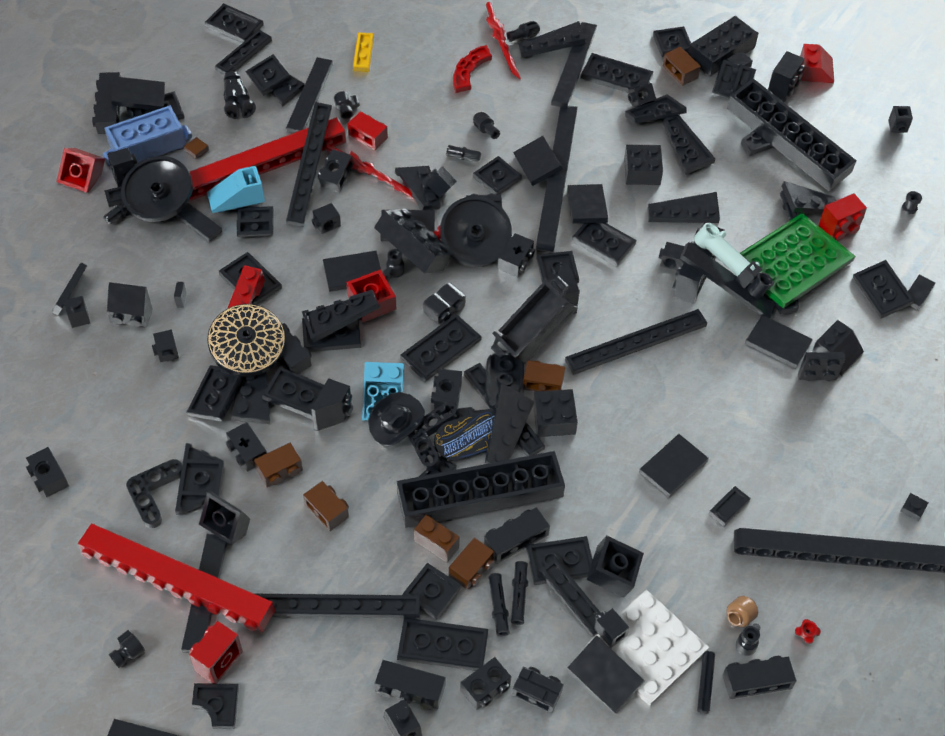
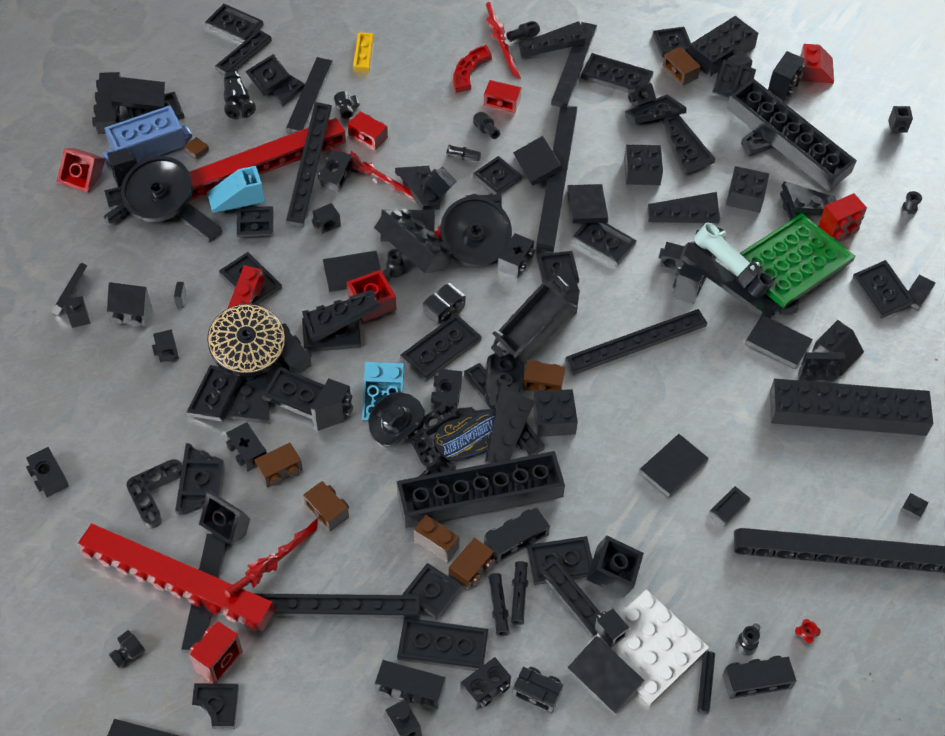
(269, 563): none -> red sword
(502, 96): none -> red brick
(742, 611): medium nougat head -> none
(747, 189): none -> black brick
(851, 407): none -> black brick

